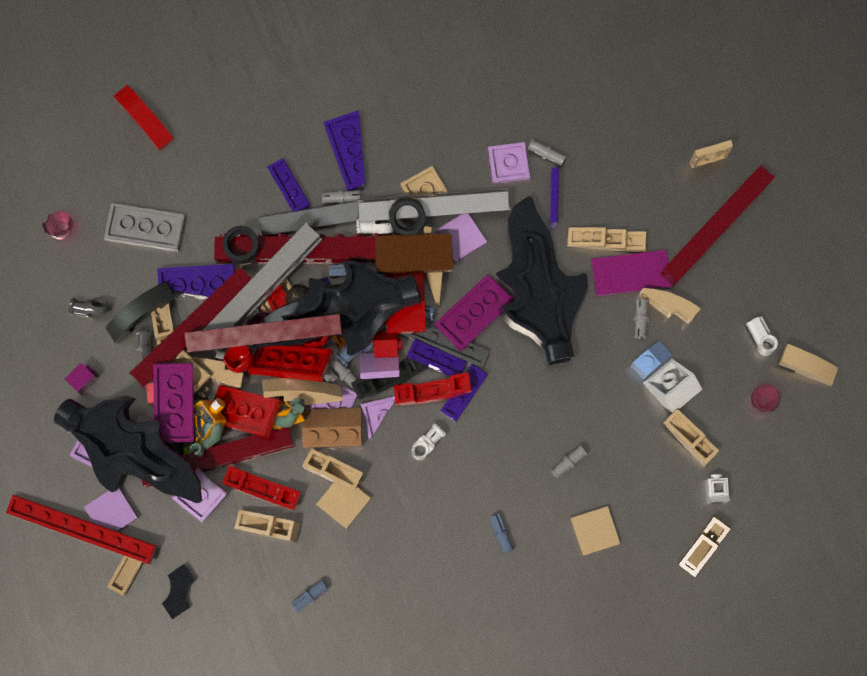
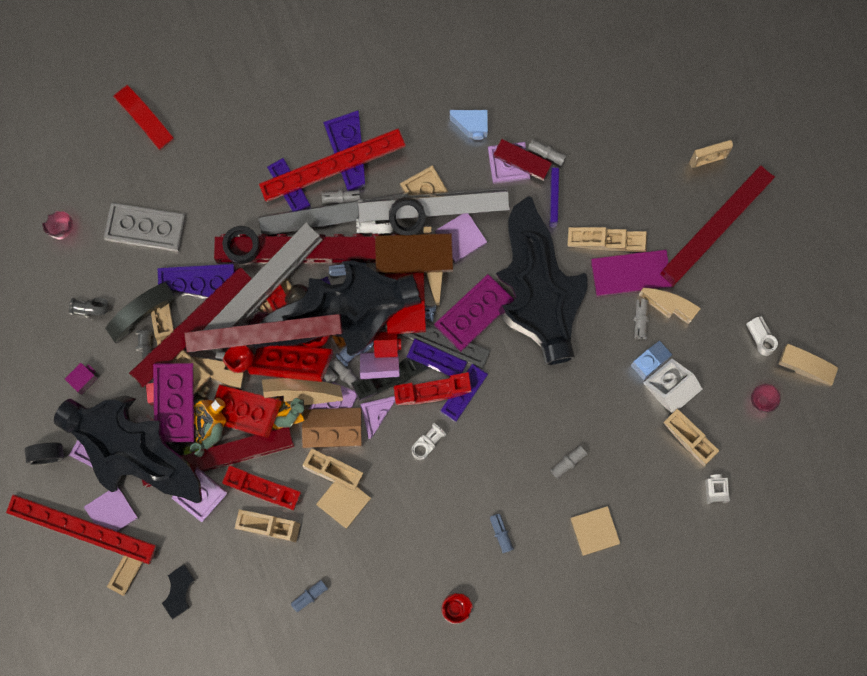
(44, 453): none -> black tyre
(332, 165): none -> red tile
(456, 608): none -> red hair
(471, 122): none -> light blue slope
(522, 159): none -> dark red tile
(705, 545): tan slope -> none

